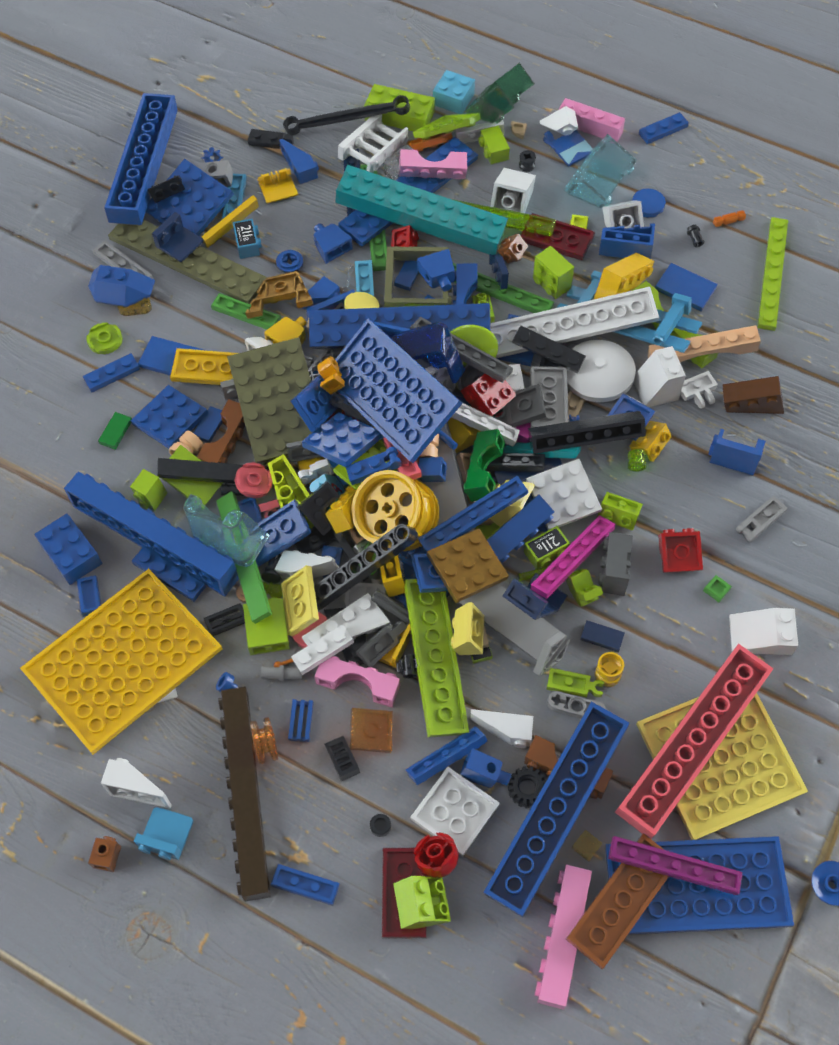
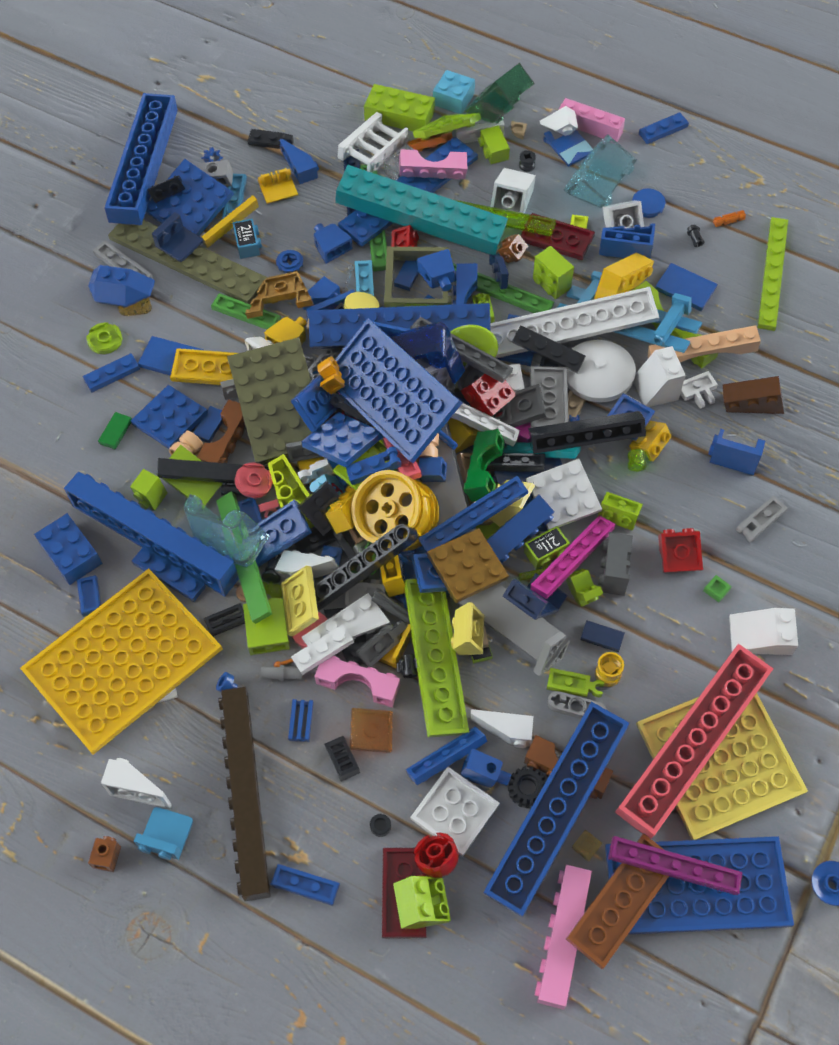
(264, 740): clear orange wheel -> none
(347, 115): black piece -> none

